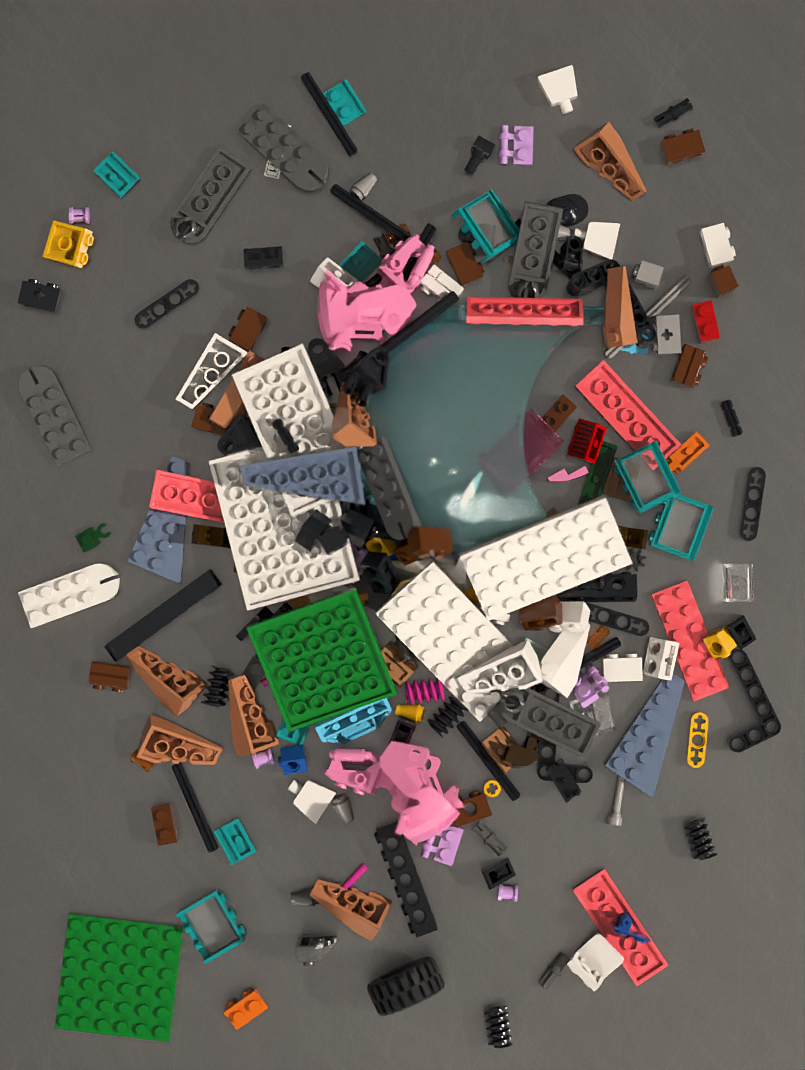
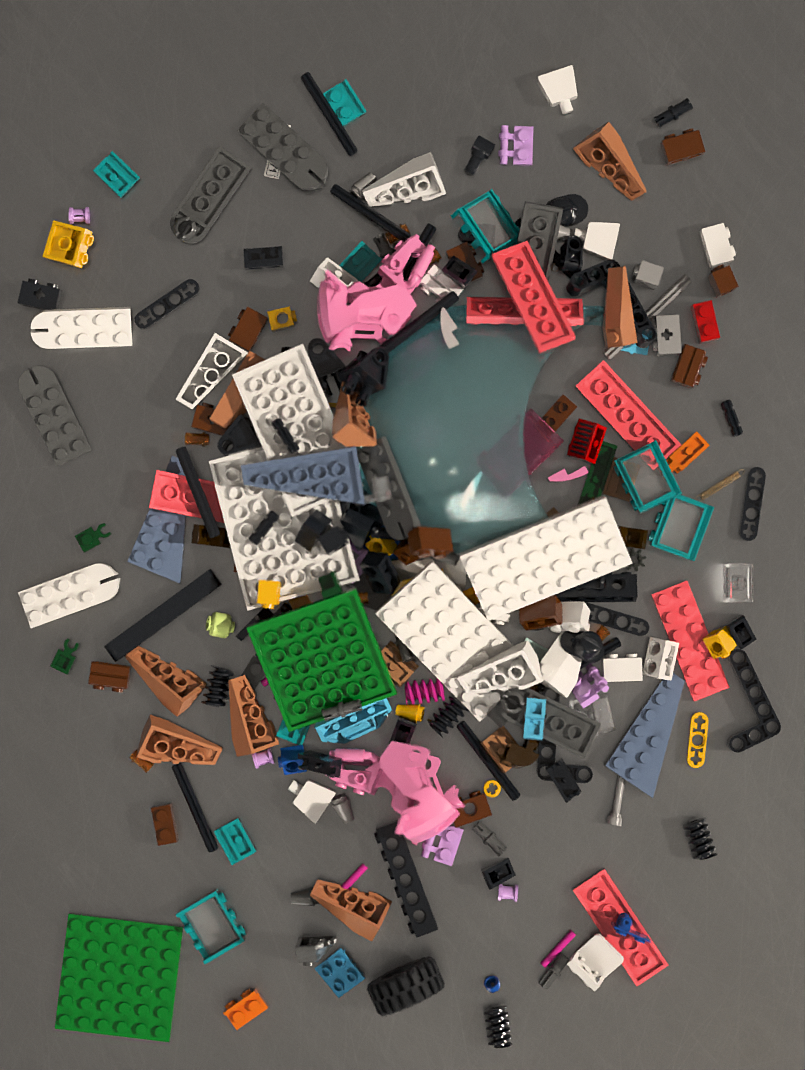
(64, 659): none -> dark green plate
(82, 327): none -> white plate
(197, 439): none -> clear orange pin
(197, 492): none -> black axle
(220, 625): none -> yellowish green head
(264, 527): none -> black axle
(268, 593): none -> yellow brick
(273, 318): none -> yellow brick
(320, 763): none -> black hinge
(330, 585): none -> dark green panel
(340, 972): none -> dark azure hinge
(342, 709): none -> dark grey pin
(381, 490): none -> clear panel
(409, 182): none -> white wedge
(447, 327): none -> white sticker
(459, 271): none -> black slope
(487, 983): none -> blue hinge
(533, 297): none -> coral plate
(534, 719): none -> medium azure slope
(558, 948): none -> dark pink piece
(584, 645): none -> black piece
(719, 485): none -> tan piece

